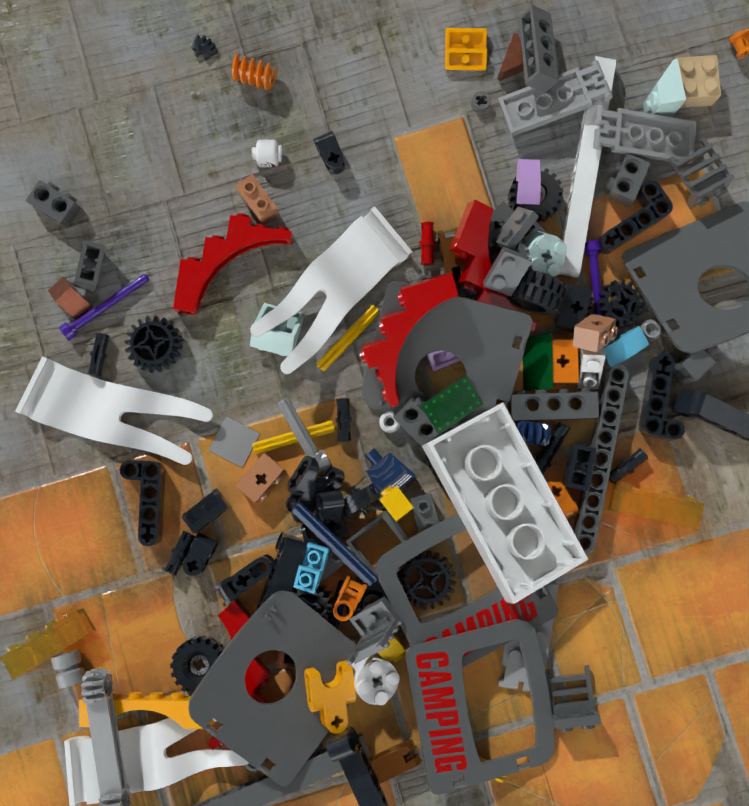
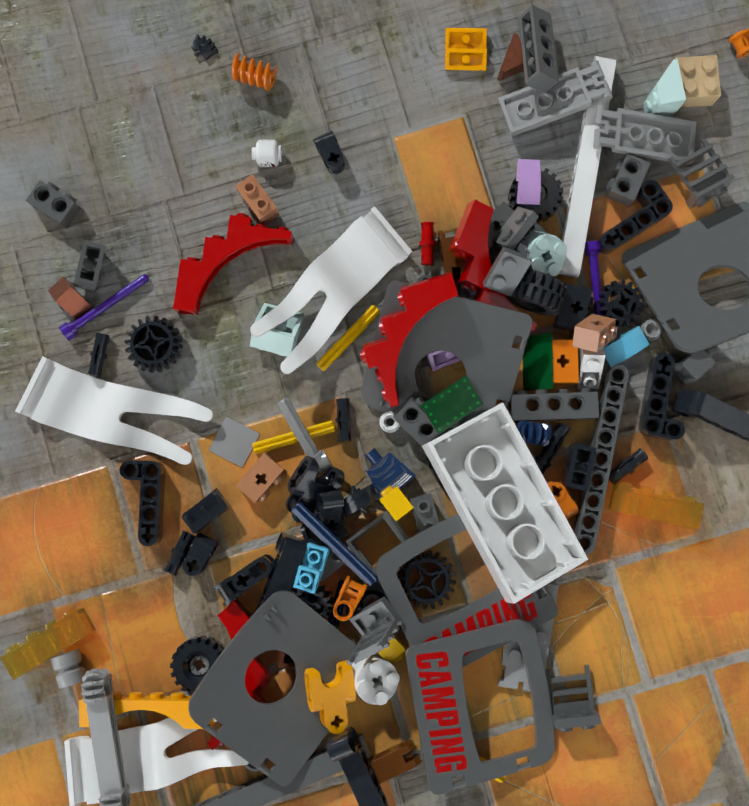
(482, 108): dark grey bush -> none

